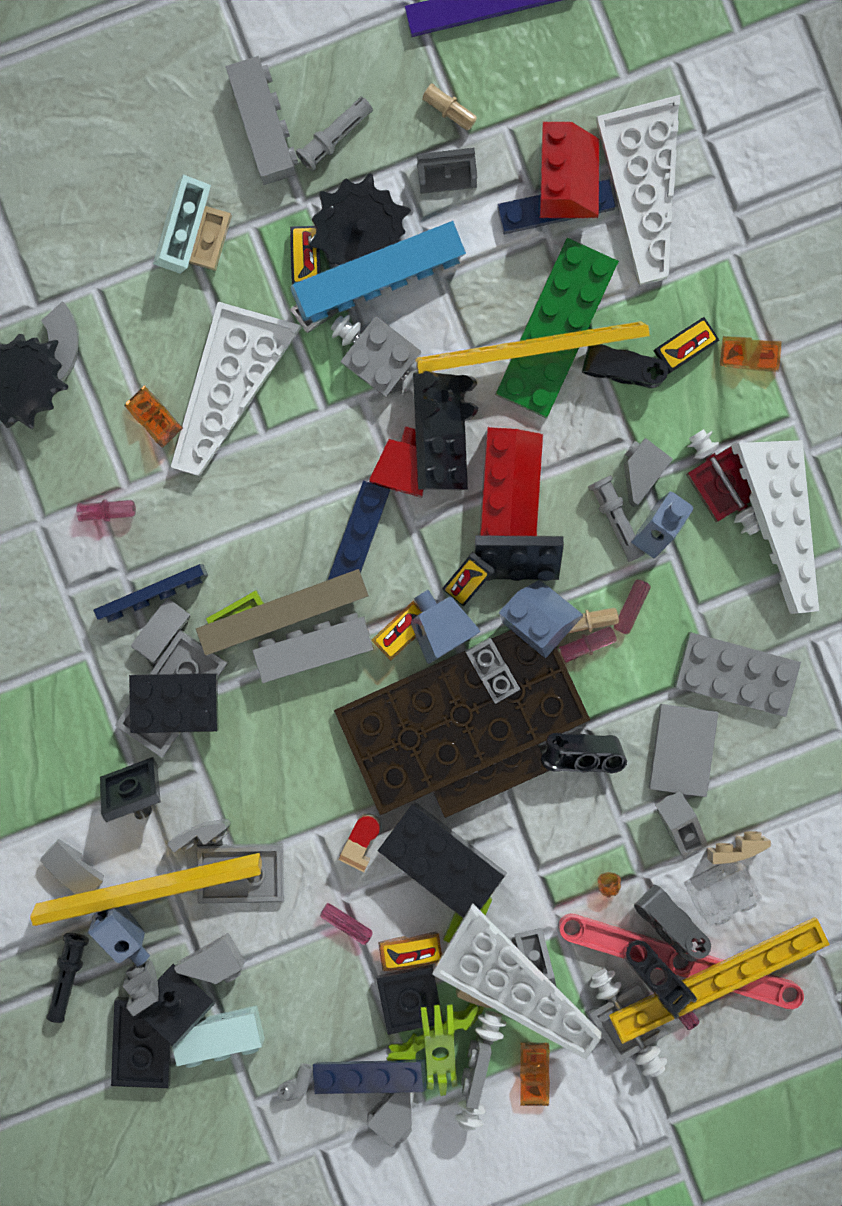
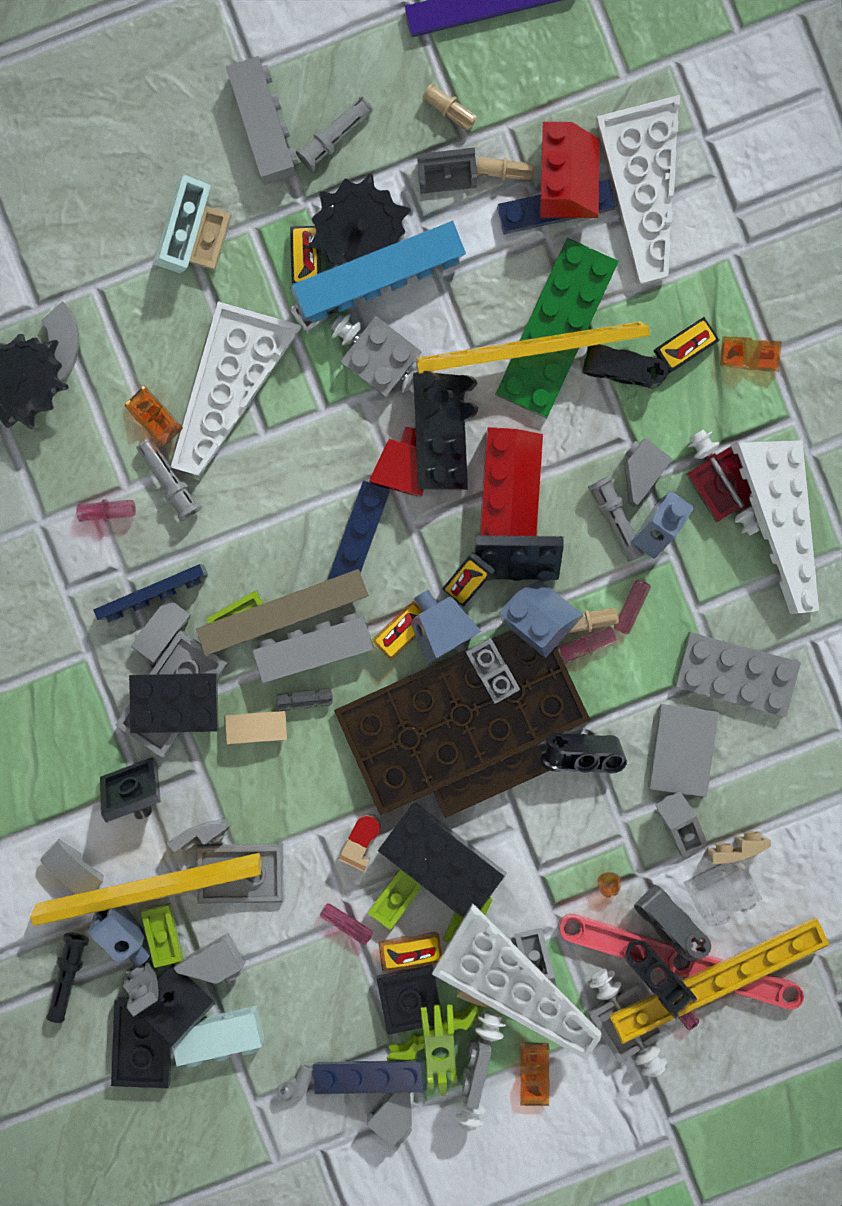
(162, 935): none -> lime plate
(174, 489): none -> light grey pin
(255, 727): none -> tan slope
(304, 699): none -> dark grey axle
(394, 899): none -> lime plate
(505, 169): none -> tan axle

